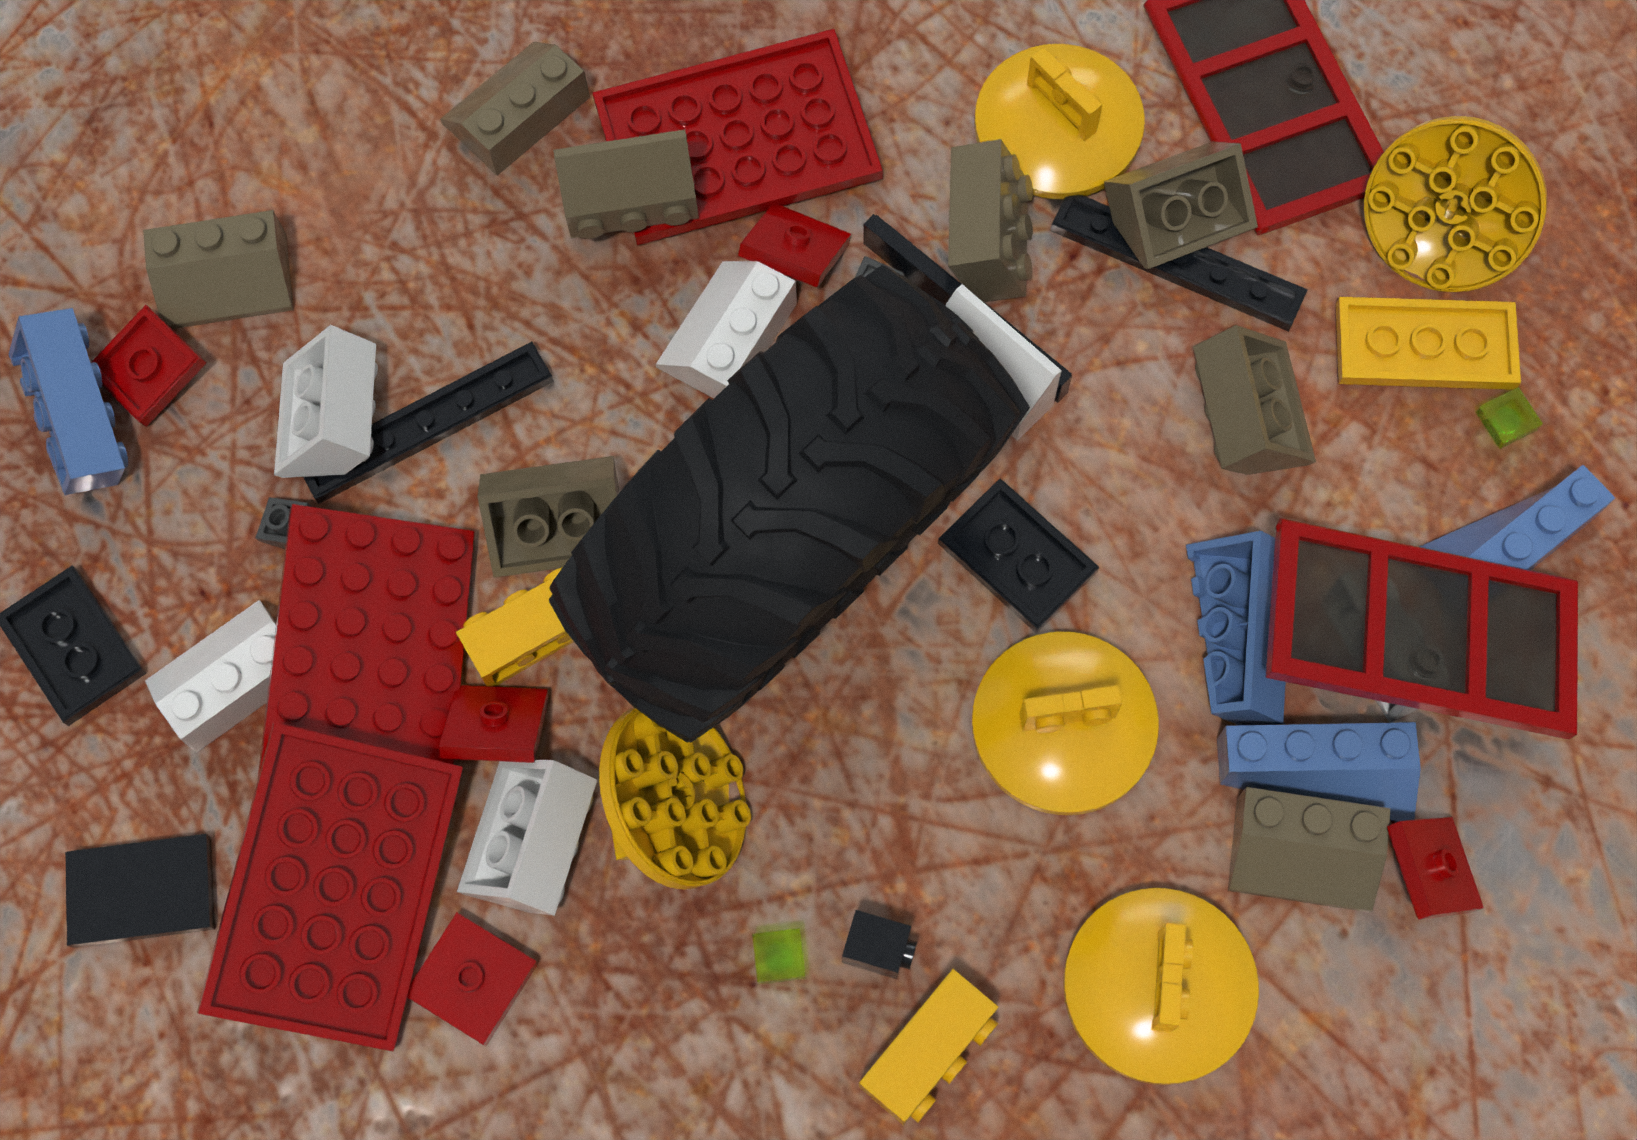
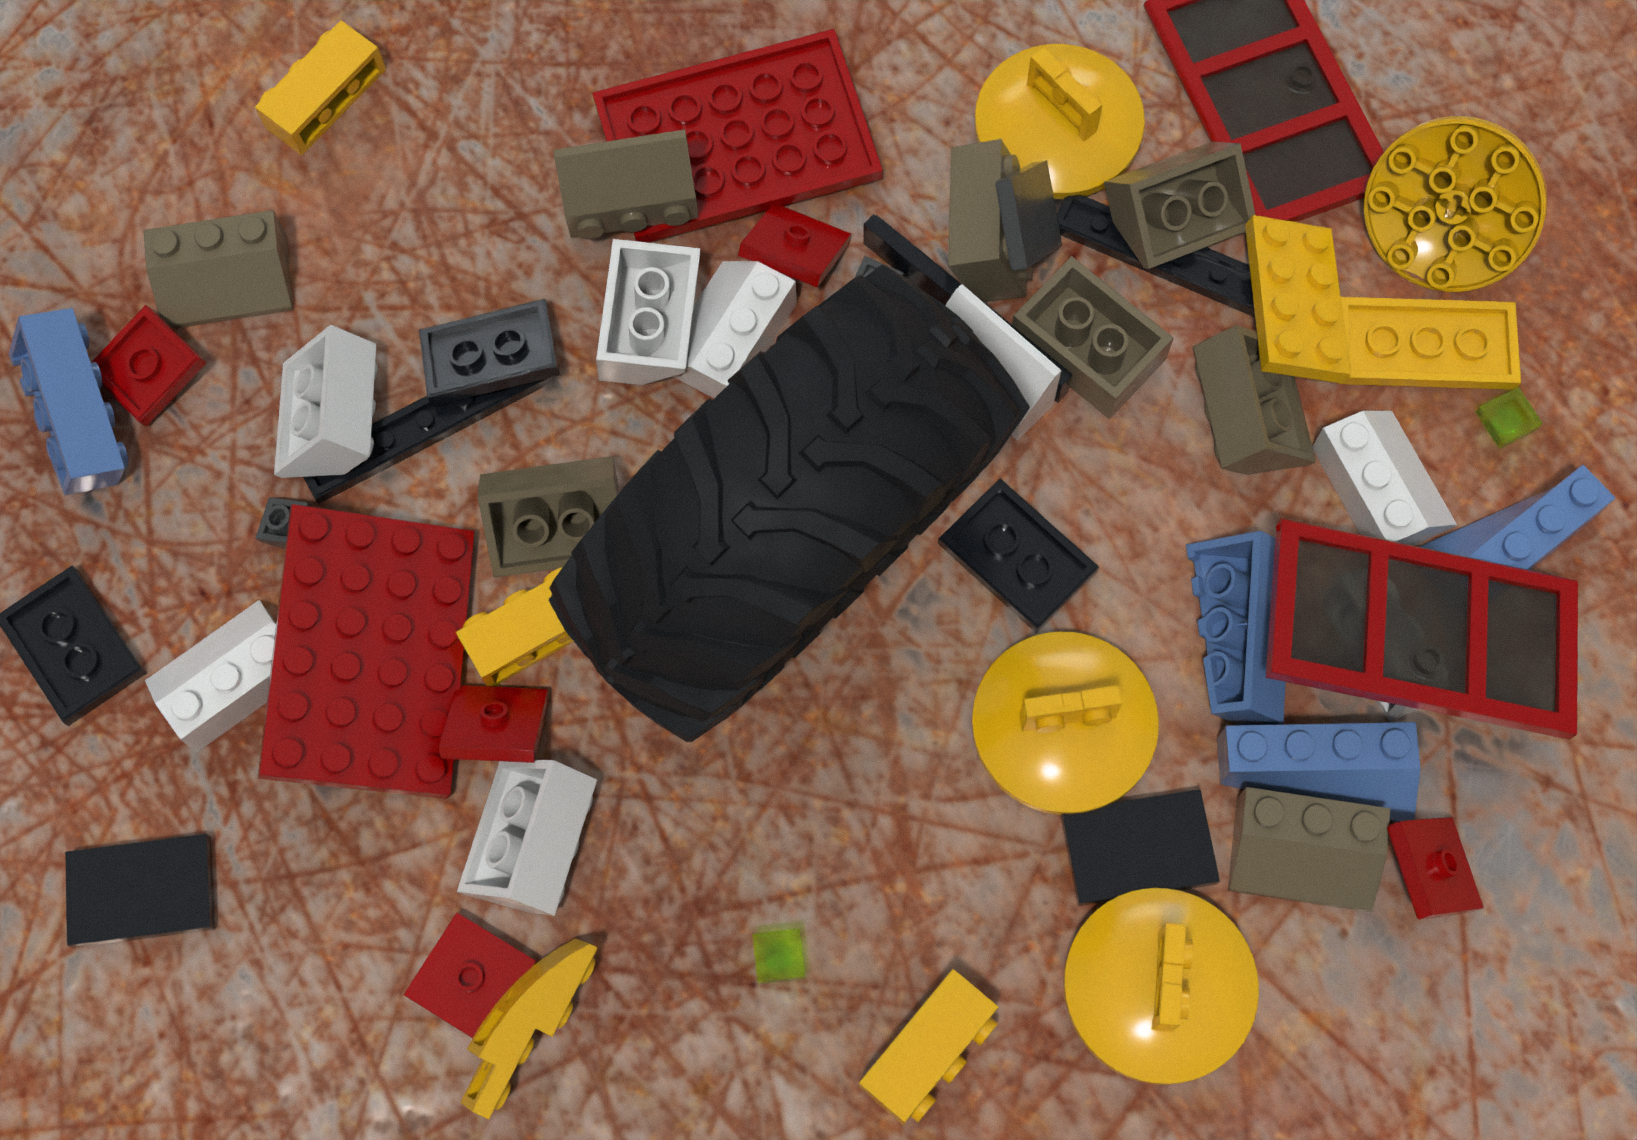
(320, 87): none -> yellow brick
(330, 888): red plate -> none
(488, 352): none -> black tile
(518, 105): dark tan slope -> none
(533, 1002): none -> yellow slope
(647, 312): none -> white slope
(672, 801): yellow bracket -> none
(878, 945): black brick -> none
(1028, 214): none -> dark grey tile
(1094, 336): none -> dark tan brick
(1140, 846): none -> black tile
(1297, 300): none -> yellow plate
(1381, 479): none -> white slope

